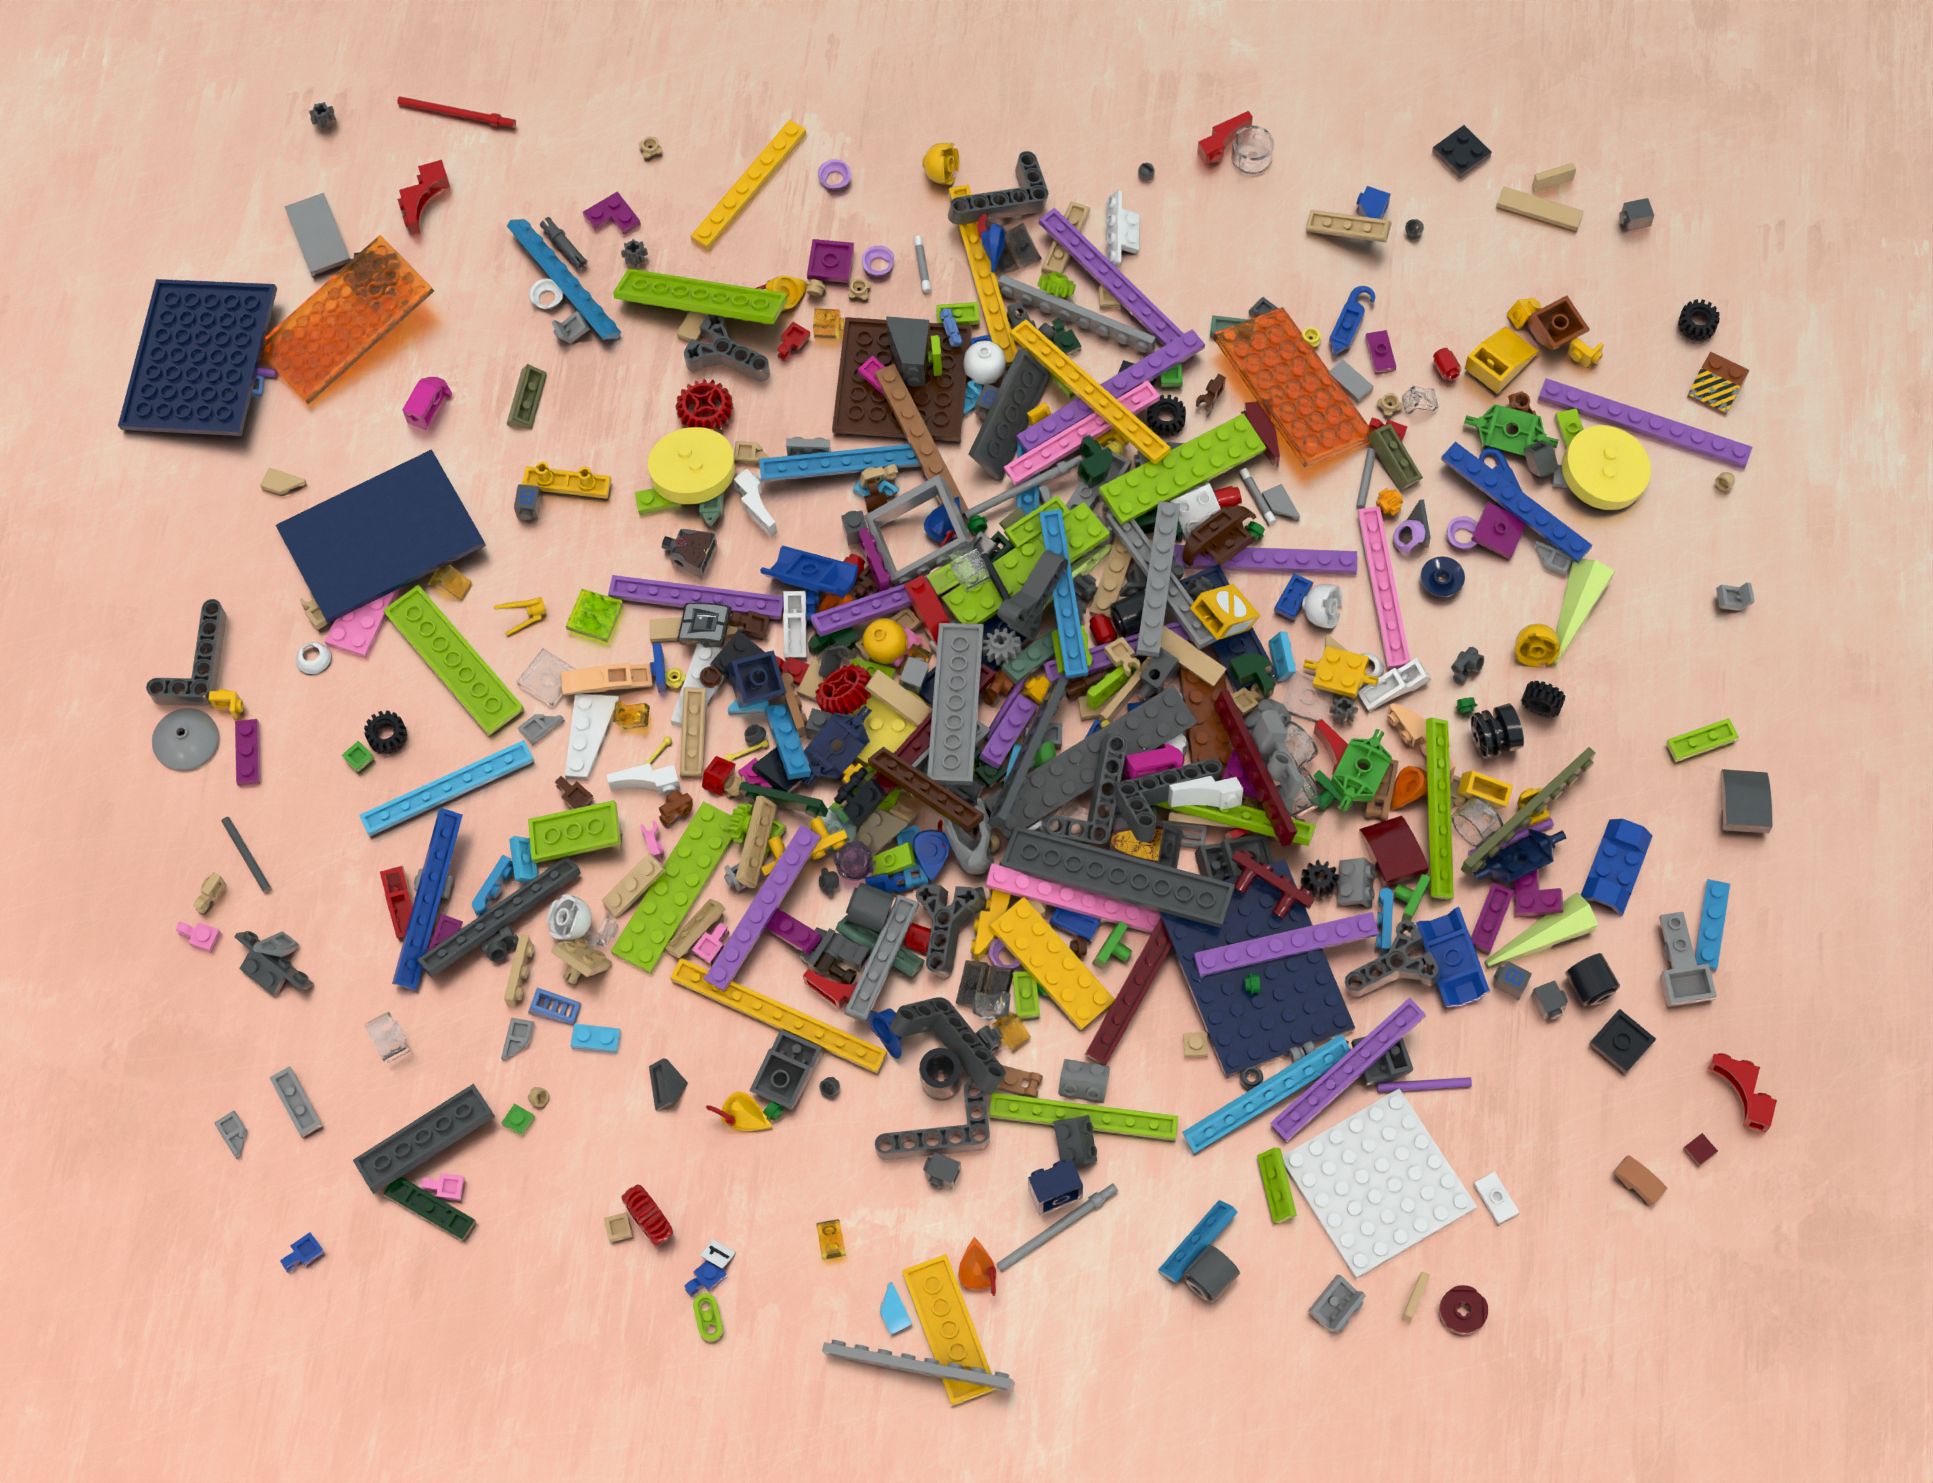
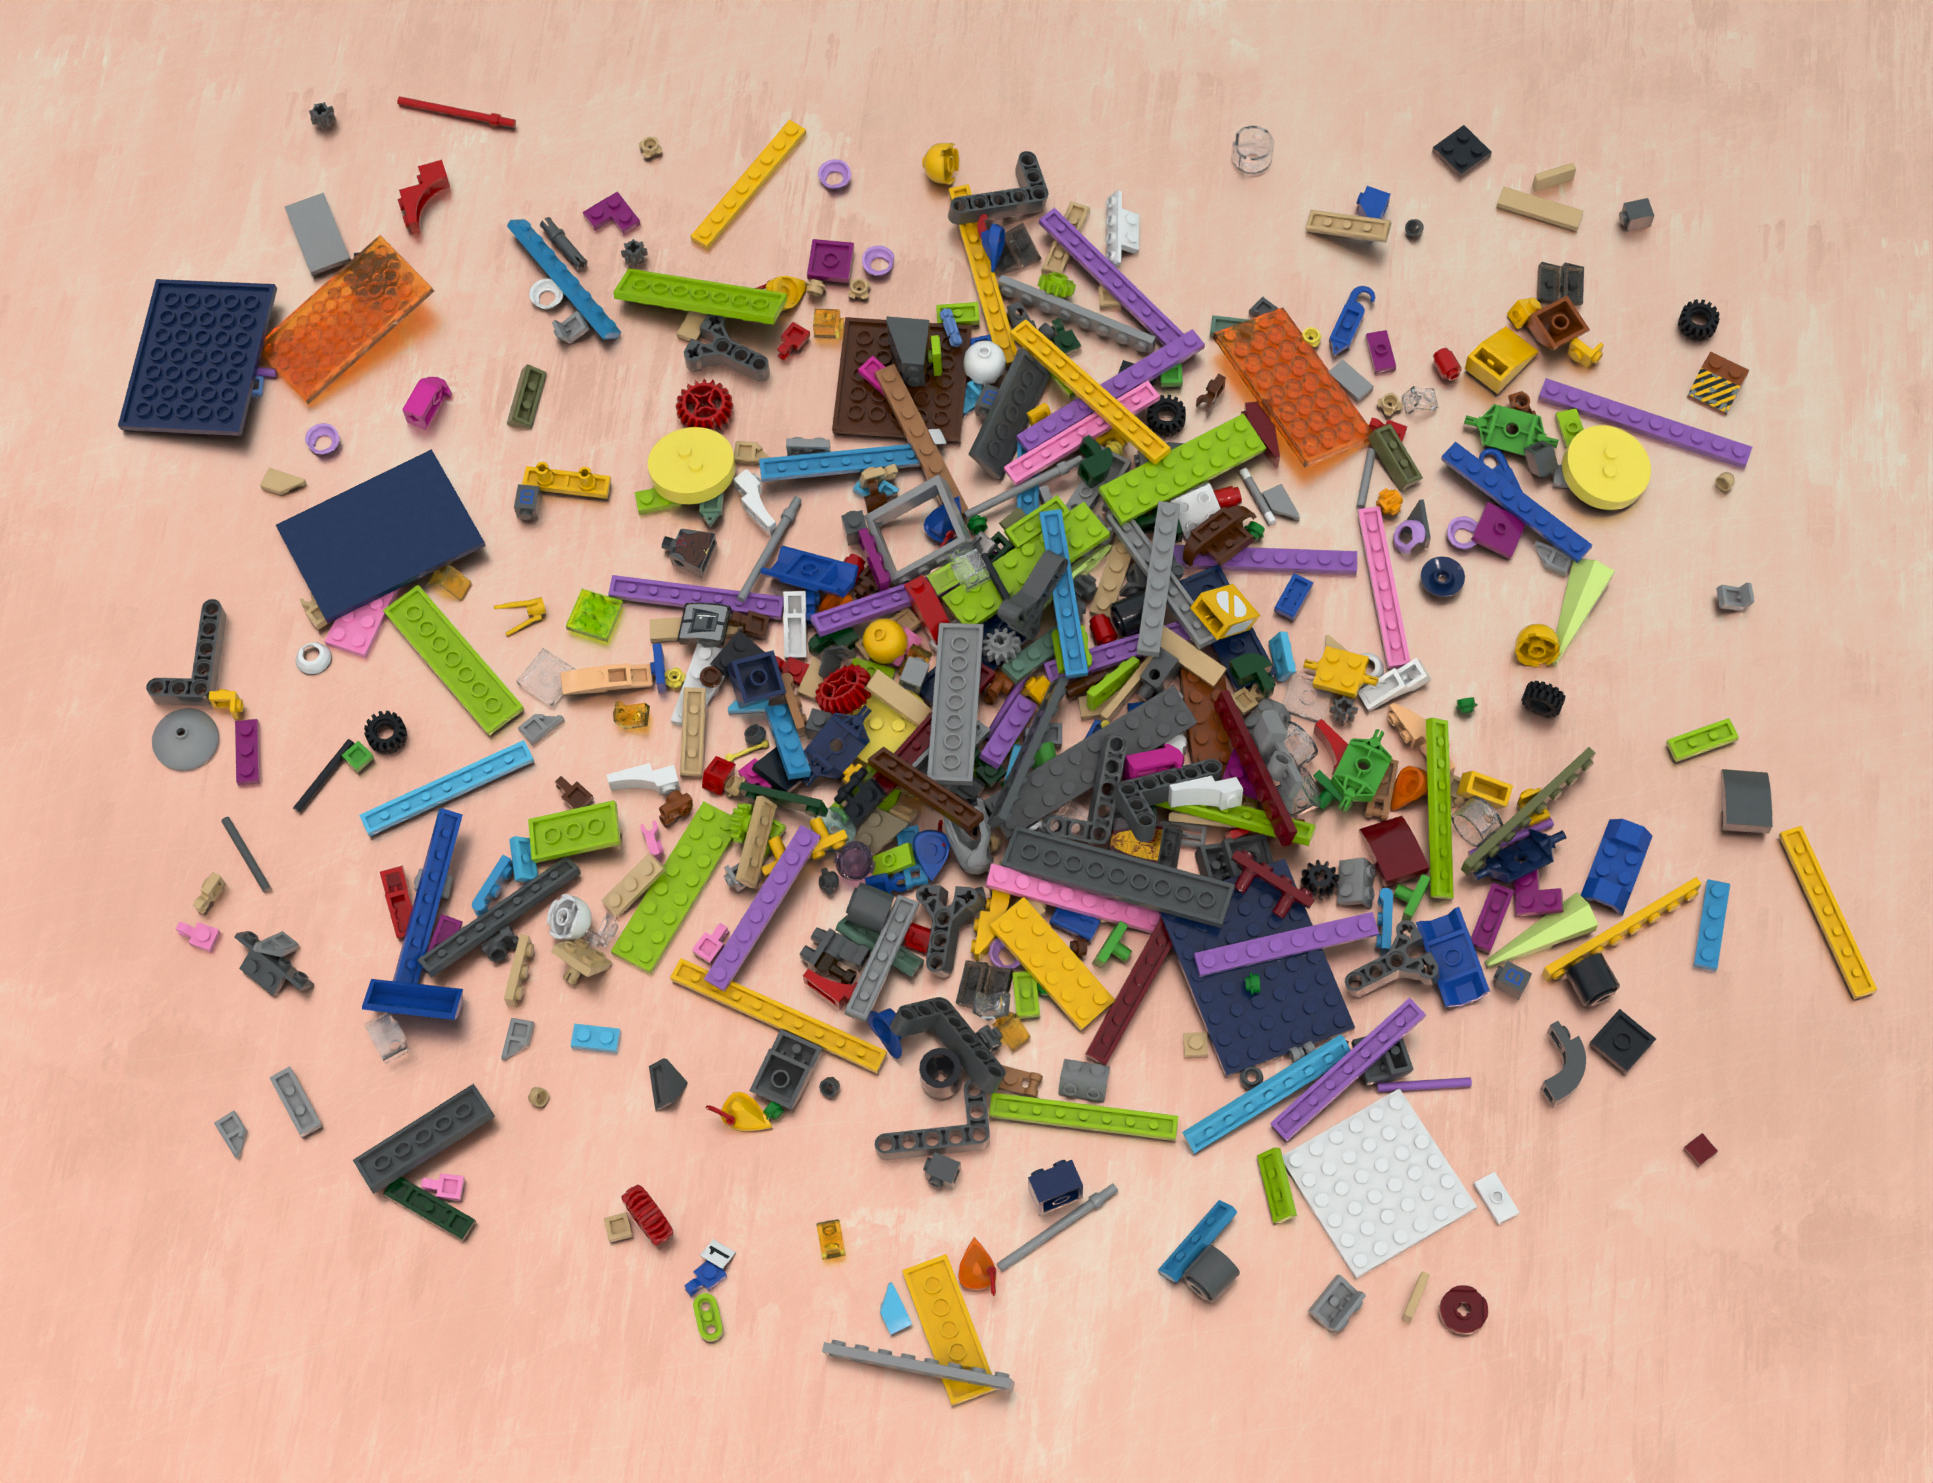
(305, 1250): blue plate -> none
(322, 430): none -> lavender piece
(323, 776): none -> black bar
(413, 999): none -> blue slope
(518, 1119): bright green plate -> none
(552, 1014): medium blue slope -> none
(587, 733): white wing -> none
(666, 741): light yellow hinge -> none
(695, 928): tan plate -> none
(787, 517): none -> light grey bar
(793, 931): magenta plate -> none
(922, 264): light grey bar -> none
(937, 436): none -> white sticker
(1076, 1140): dark grey bracket -> none
(1122, 654): tan plate -> none
(1144, 173): dark grey hinge -> none
(1197, 586): dark grey gear -> none
(1212, 148): red slope -> none
(1322, 605): white cylinder -> none
(1465, 663): dark grey plate -> none
(1497, 731): black wheel -> none
(1549, 1000): dark grey brick -> none
(1560, 281): none -> clear smoke slope
(1564, 1084): none -> dark grey arch
(1629, 925): none -> yellow plate
(1640, 1178): nougat slope -> none
(1686, 980): light grey plate -> none
(1743, 1076): red arch -> none
(1828, 912): none -> yellow plate

